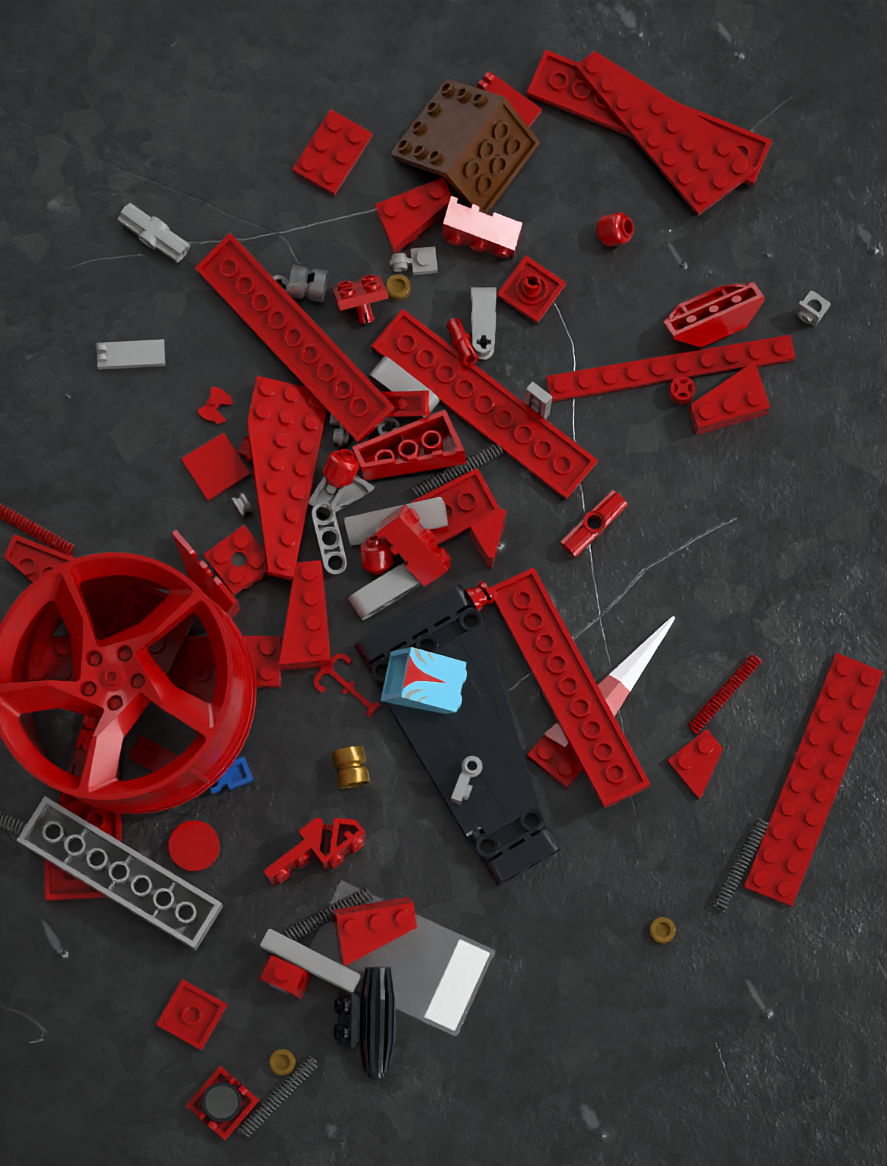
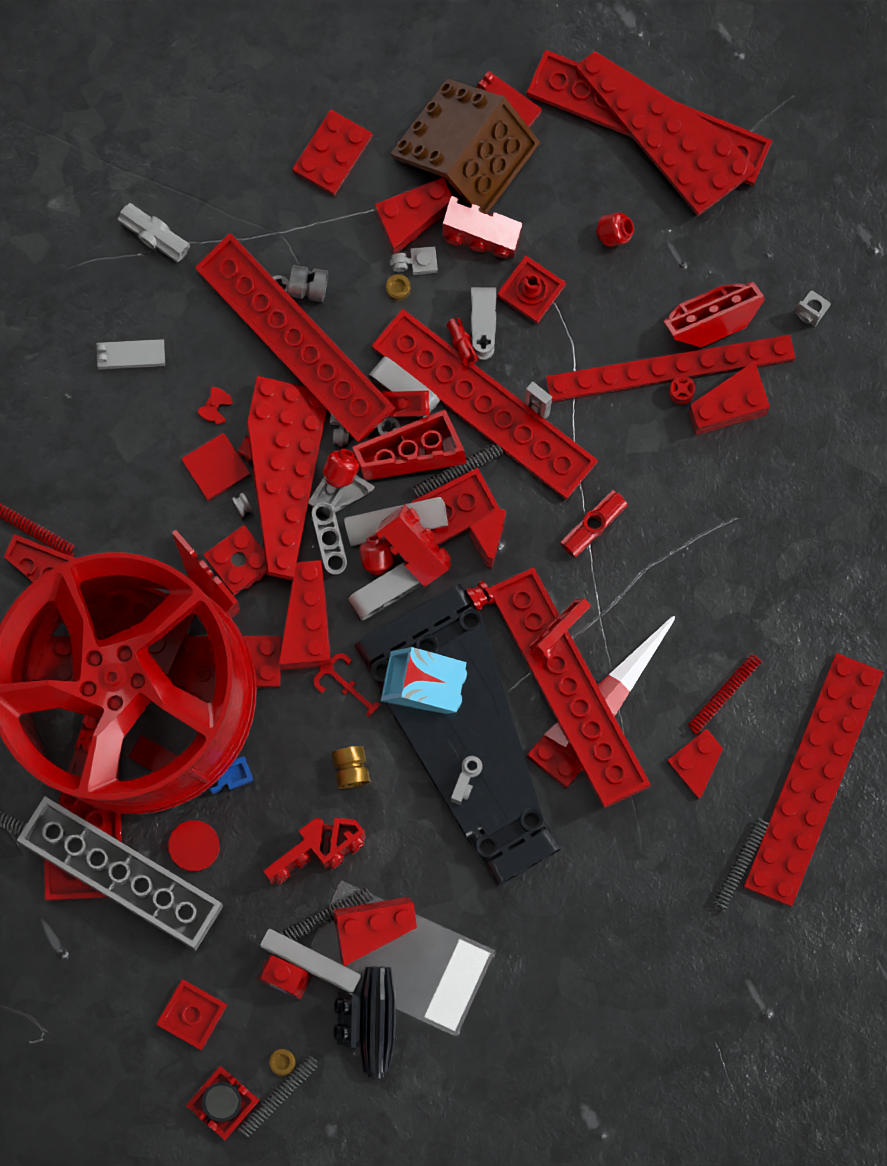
(360, 295): red plate -> none
(558, 627): none -> red hinge
(662, 930): pearl gold tile -> none

